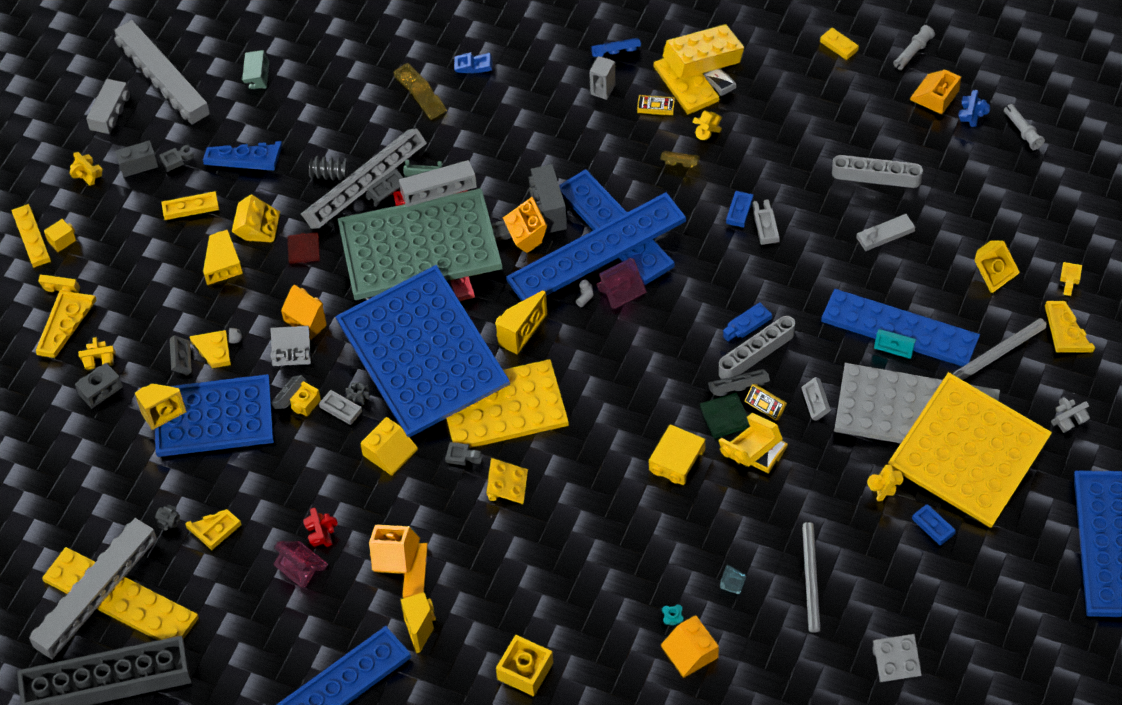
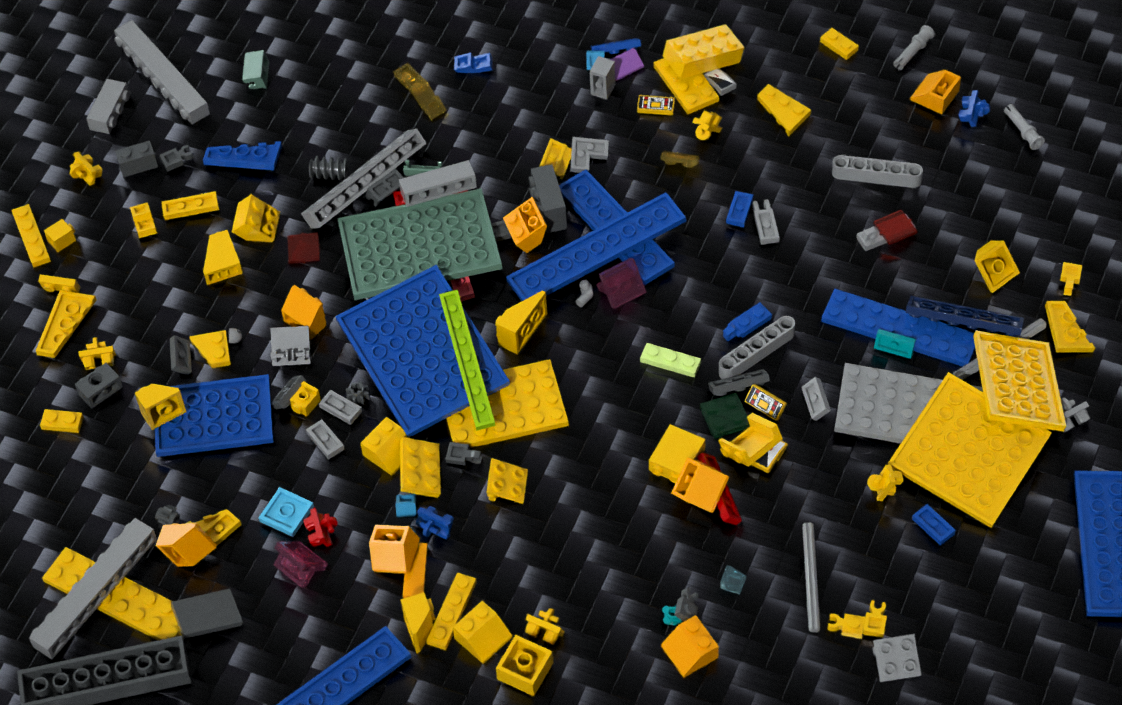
(61, 421): none -> yellow plate
(143, 220): none -> yellow slope
(185, 543): none -> light orange slope
(206, 613): none -> dark grey tile
(286, 512): none -> medium azure plate
(325, 439): none -> light grey plate
(406, 505): none -> dark azure slope
(420, 467): none -> yellow plate
(434, 523): none -> blue hips
(451, 611): none -> yellow plate
(467, 360): none -> lime plate
(481, 632): none -> yellow slope
(552, 631): none -> yellow hips
(557, 155): none -> yellow plate
(584, 149): none -> light grey plate
(592, 56): none -> dark azure plate
(627, 63): none -> medium lavender slope
(670, 360): none -> yellowish green plate
(685, 605): none -> dark grey plate
(700, 484): none -> light orange slope
(726, 504): none -> red plate
(784, 108): none -> yellow wing
(851, 625): none -> yellow plate
(875, 621): none -> yellow plate
(895, 227): none -> clear red piece
(969, 316): none -> dark blue plate
(1019, 381): none -> yellow plate

